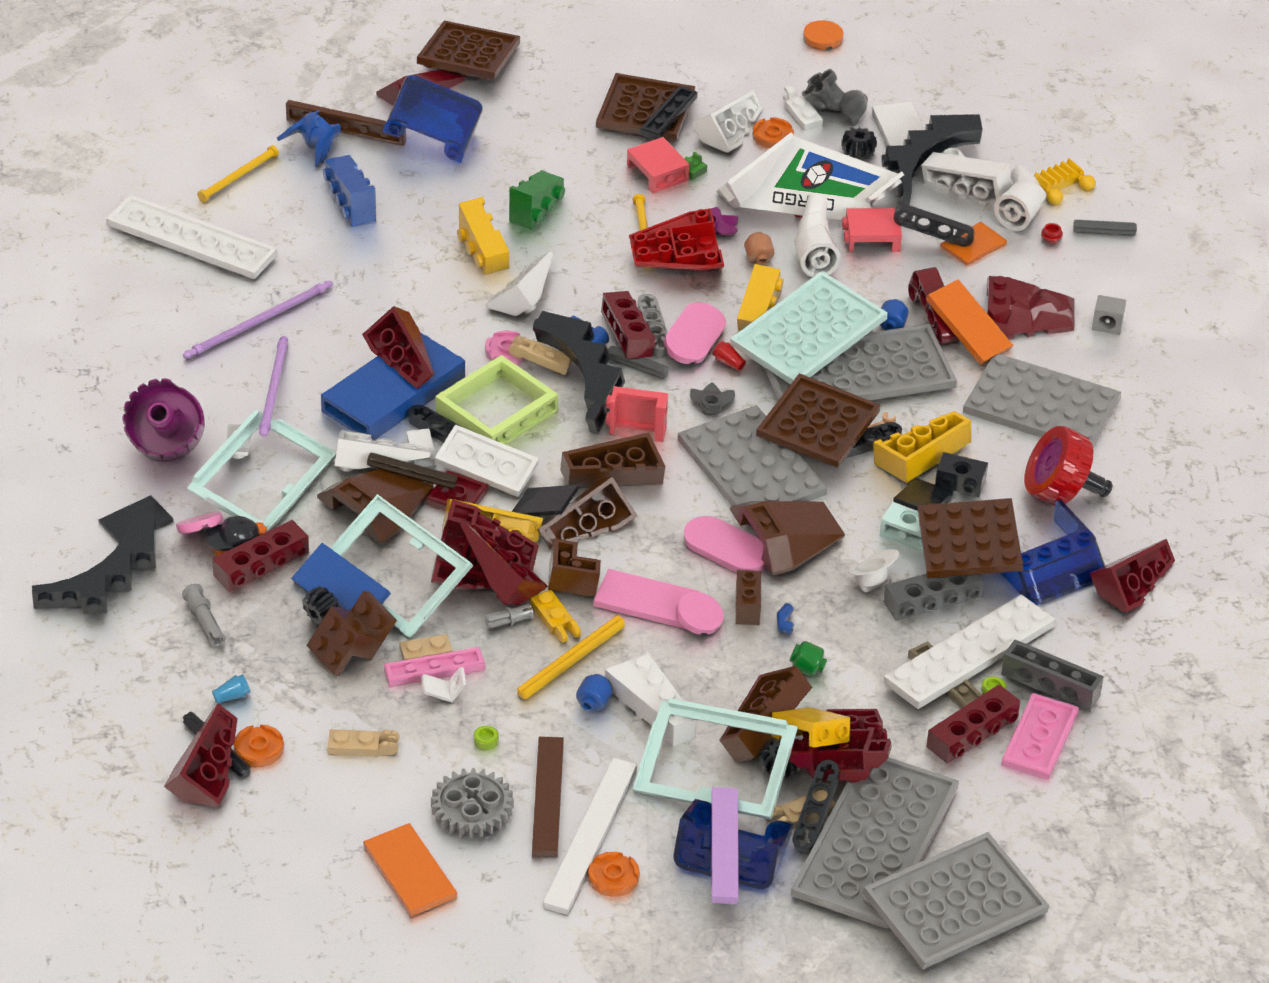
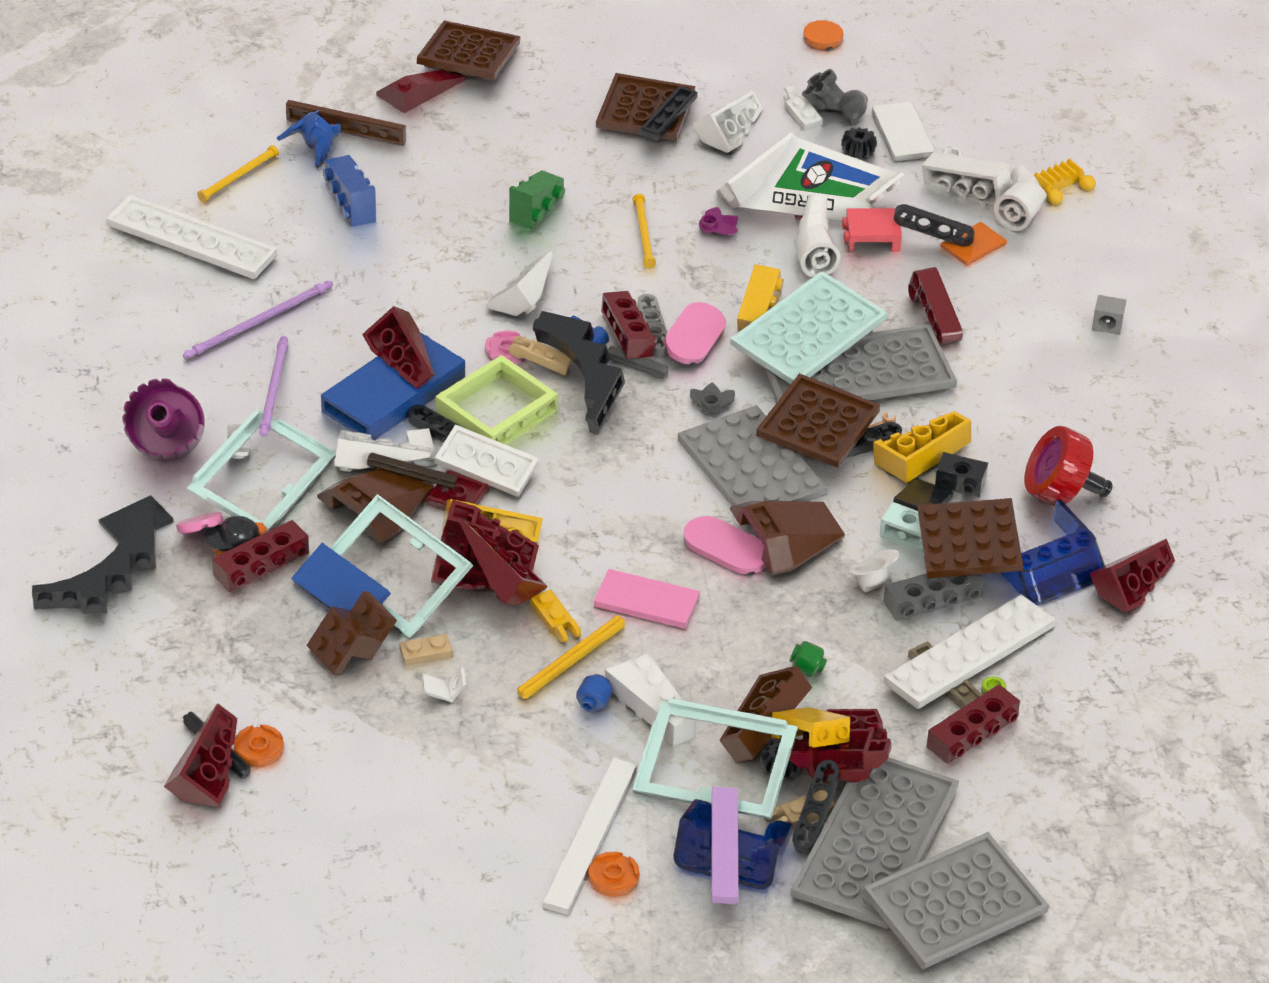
(201, 607): light grey pin -> none
(232, 689): dark azure cone -> none
(318, 603): black gear -> none
(362, 742): tan hinge -> none
(410, 869): orange tile -> none
(435, 113): clear blue windscreen -> none
(435, 665): bright pink tile -> none
(472, 802): light grey gear -> none
(480, 237): yellow wedge -> none
(486, 737): lime tile -> none
(509, 616): light grey axle -> none
(545, 500): black piece -> none
(547, 797): reddish brown tile -> none
(570, 572): reddish brown brick -> none
(590, 514): reddish brown wedge -> none
(627, 460): reddish brown wedge -> none
(638, 411): coral panel -> none
(659, 164): coral panel -> none
(679, 244): red wedge -> none
(696, 166): bright green tile -> none
(699, 613): bright pink tile -> none
(728, 355): red cone -> none
(748, 597): reddish brown brick -> none
(759, 248): nougat head -> none
(771, 131): orange tile -> none
(783, 624): blue arm -> none
(896, 314): blue head -> none
(939, 134): black arch -> none
(969, 322): orange tile -> none
(1026, 308): dark red wedge -> none
(1040, 399): light grey plate -> none
(1040, 736): bright pink tile -> none
(1052, 232): red plate -> none
(1052, 675): dark grey brick -> none
(1105, 227): dark grey axle -> none

